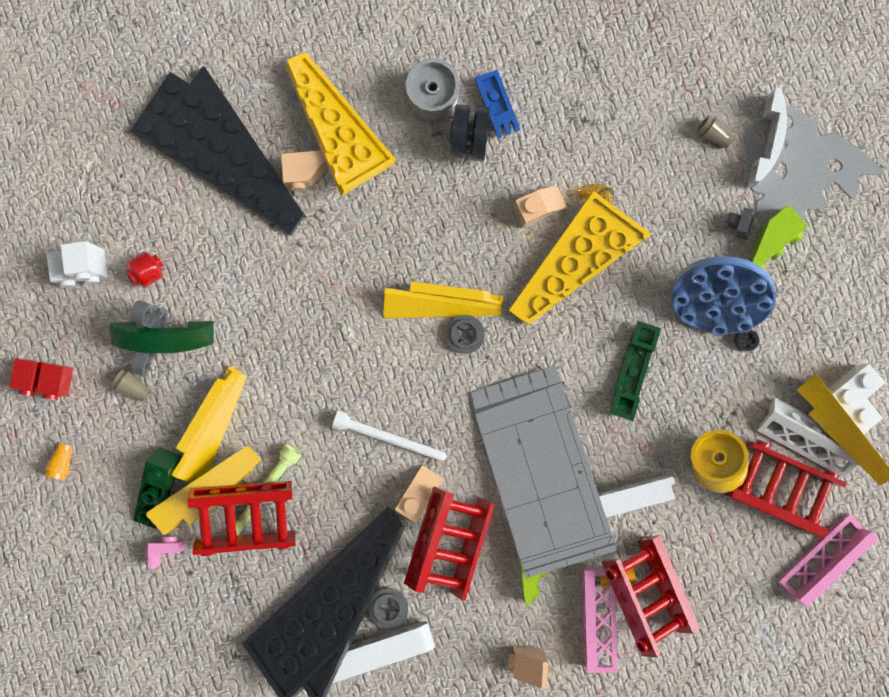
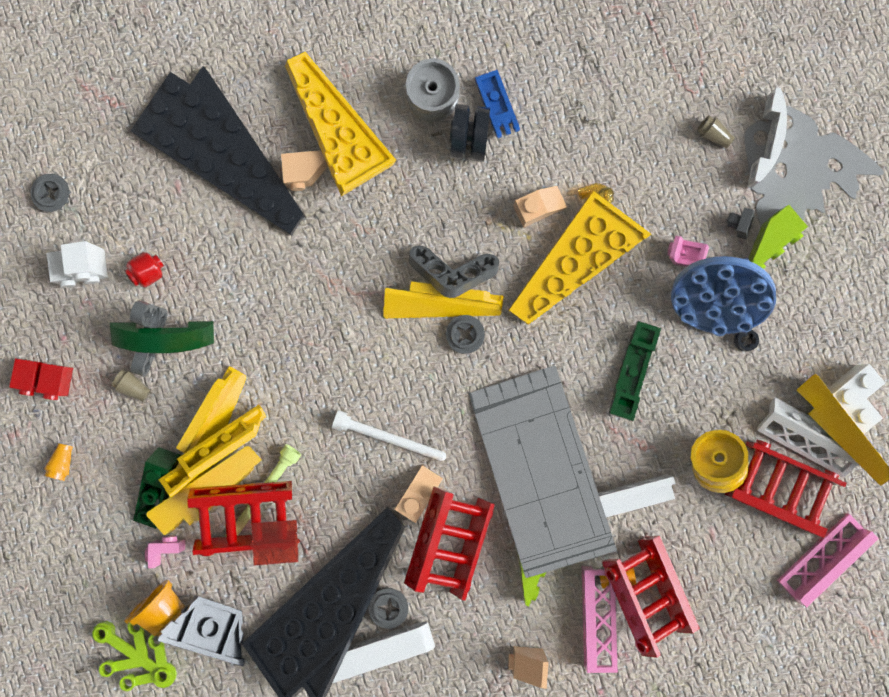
(40, 191): none -> dark grey gear
(137, 657): none -> lime plant
(156, 609): none -> light orange container
(207, 630): none -> wing
(213, 450): none -> yellow wedge
(275, 542): none -> clear red piece
(448, 278): none -> dark grey beam
(686, 252): none -> bright pink bracket

